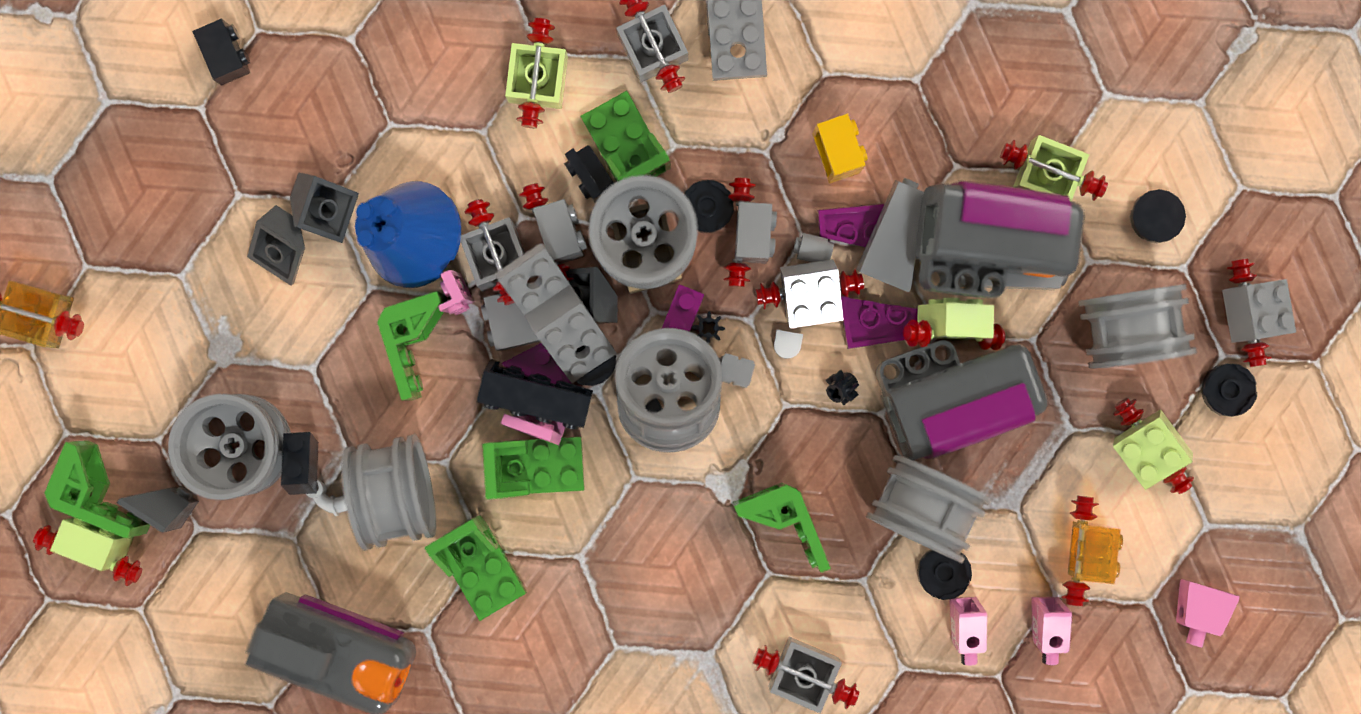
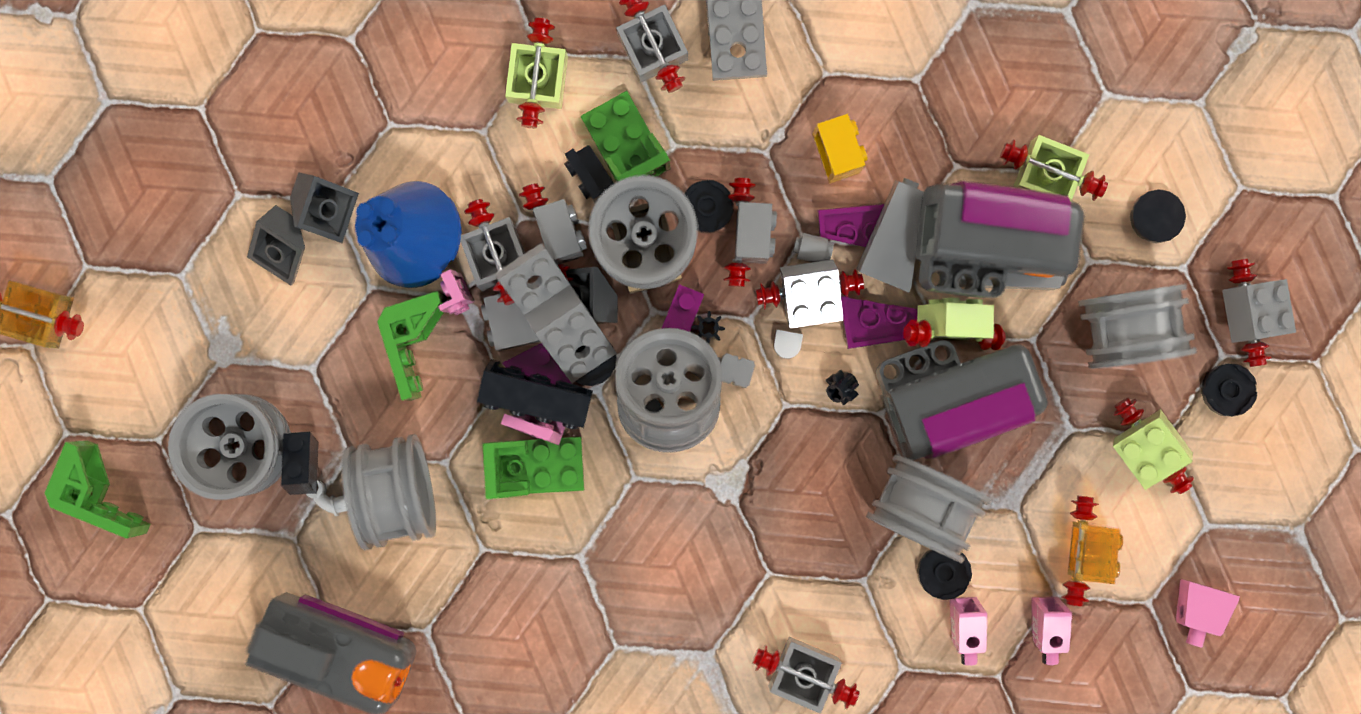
(90, 547): yellowish green brick -> none
(162, 508): dark grey slope -> none
(222, 52): black brick -> none
(477, 566): bright green bracket -> none
(766, 508): bright green bracket -> none

